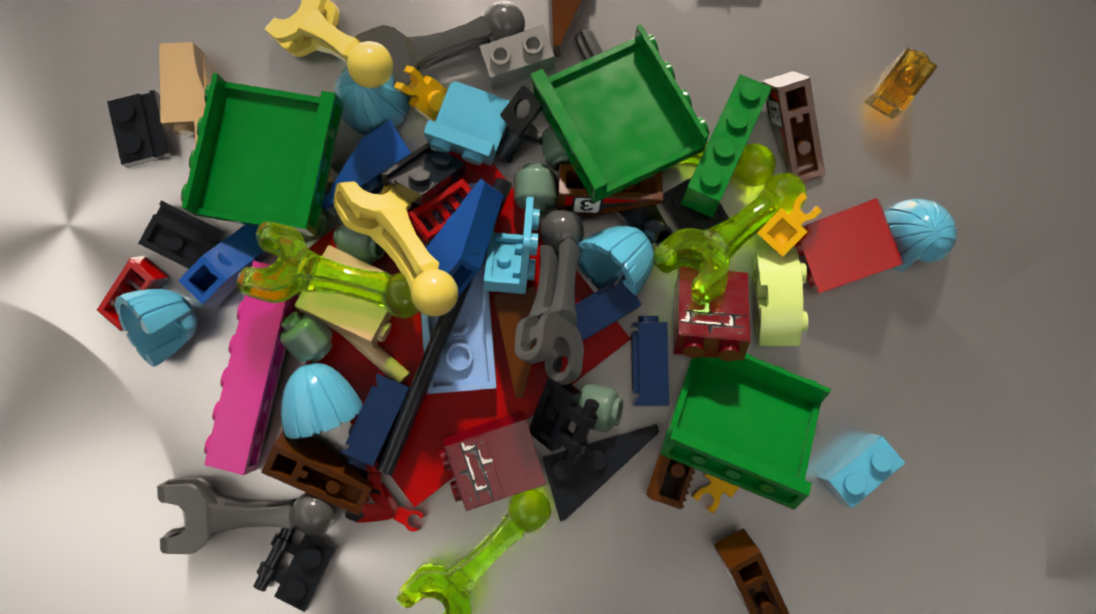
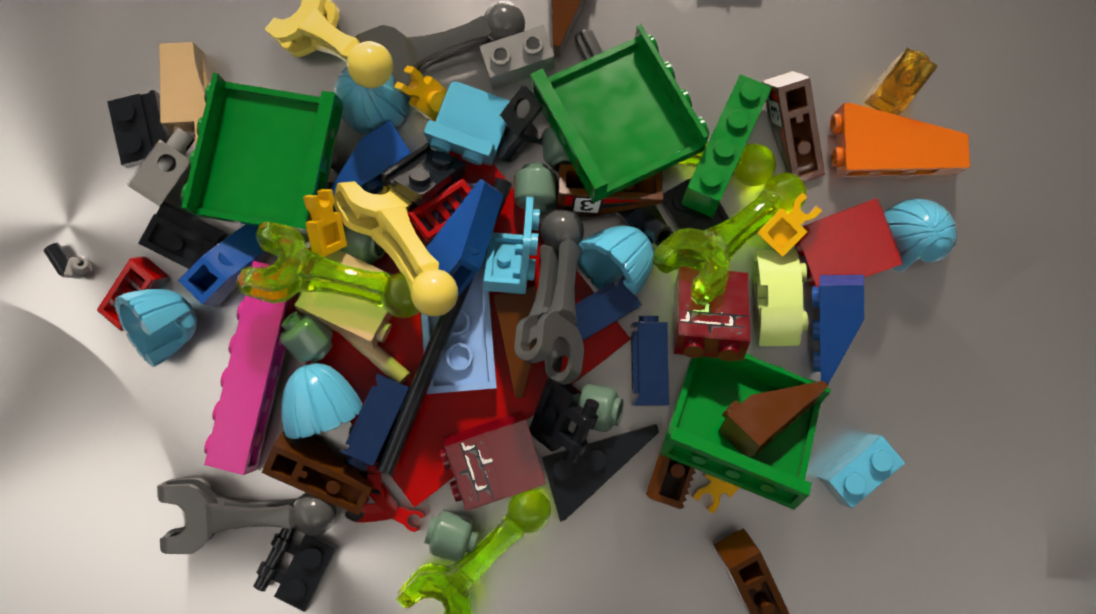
(67, 266): none -> arm
(154, 182): none -> light grey torso
(326, 227): none -> yellow plate
(450, 536): none -> sand green head
(766, 415): none -> reddish brown slope
(840, 319): none -> blue slope
(892, 145): none -> orange slope

